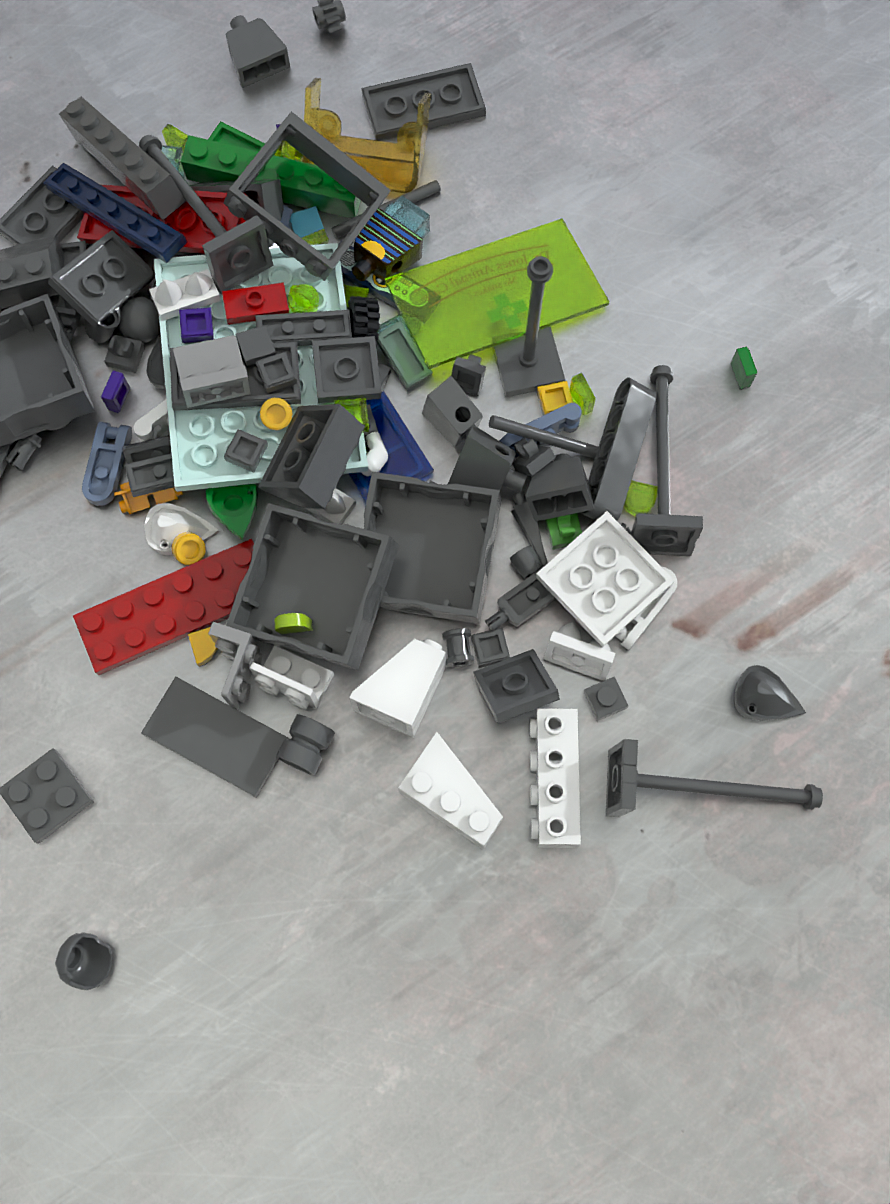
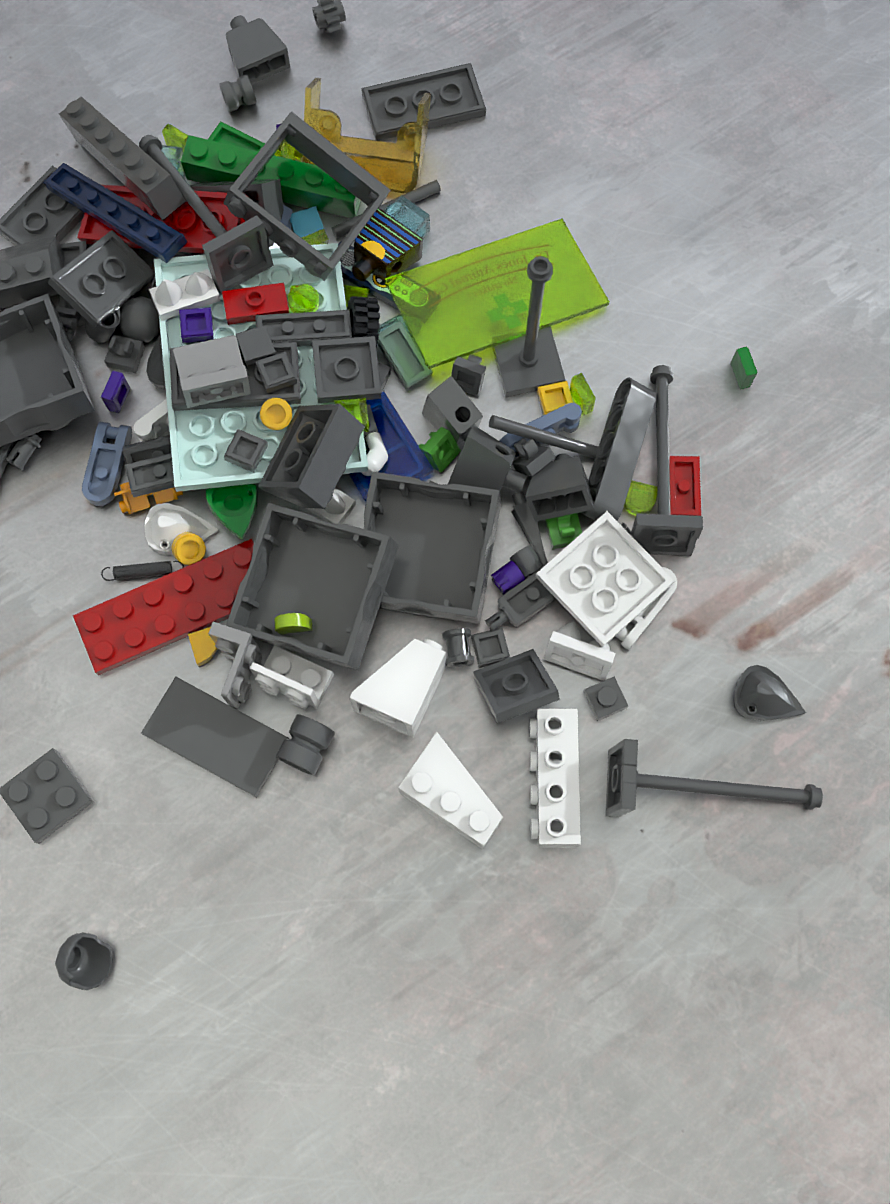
(141, 570): none -> dark grey piece
(237, 93): none -> dark grey wheel
(440, 449): none -> bright green tile
(507, 577): none -> dark purple hose
(685, 485): none -> red plate

